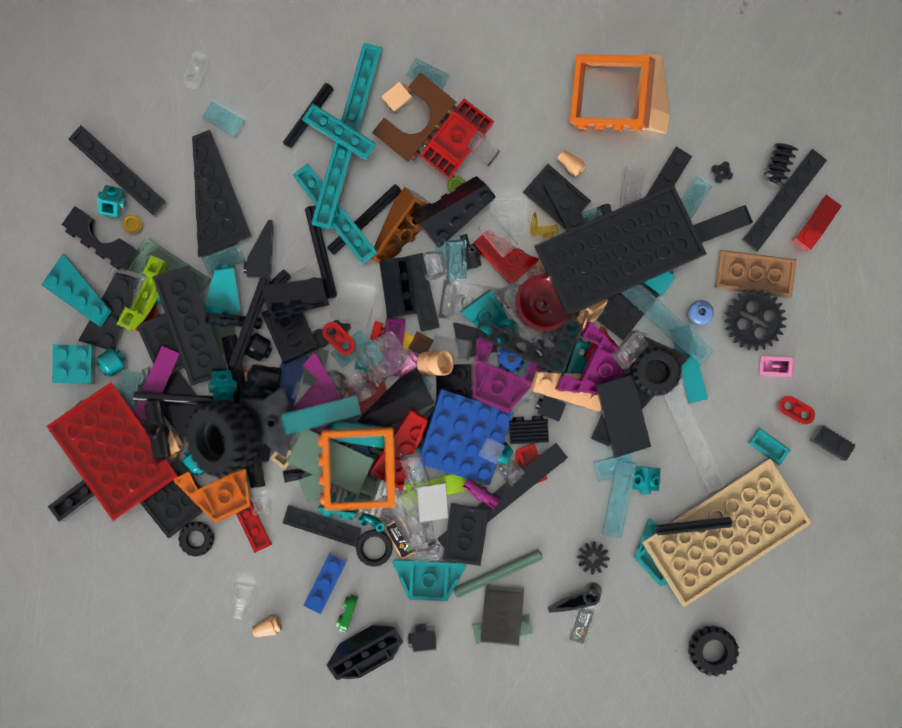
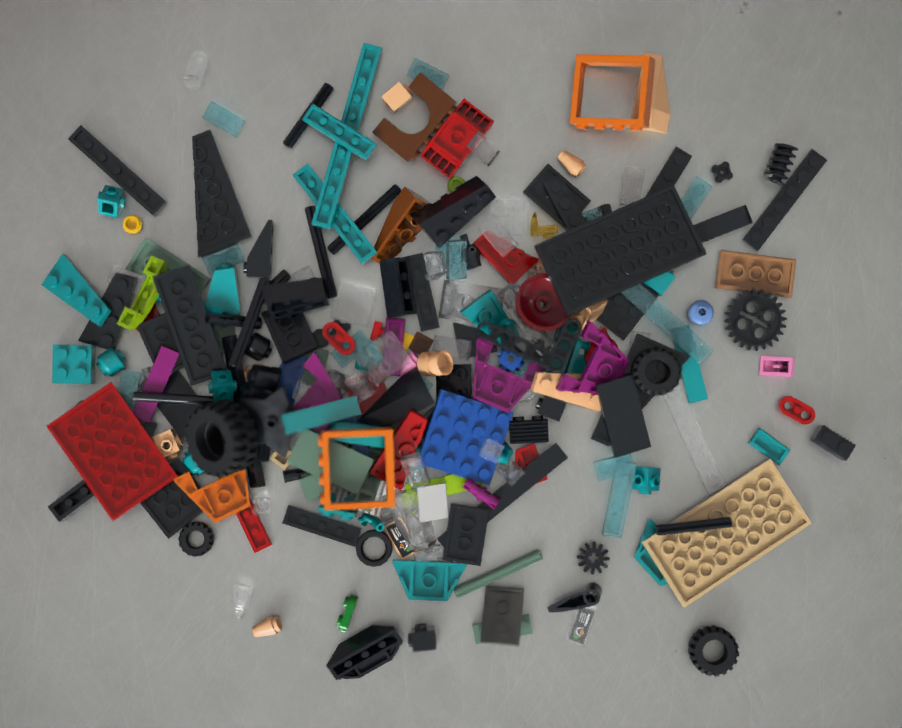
(82, 225): black arch -> none
(156, 420): black piece -> none
(325, 582): blue brick -> none
(630, 349): clear plate -> none
(816, 223): red slope -> none

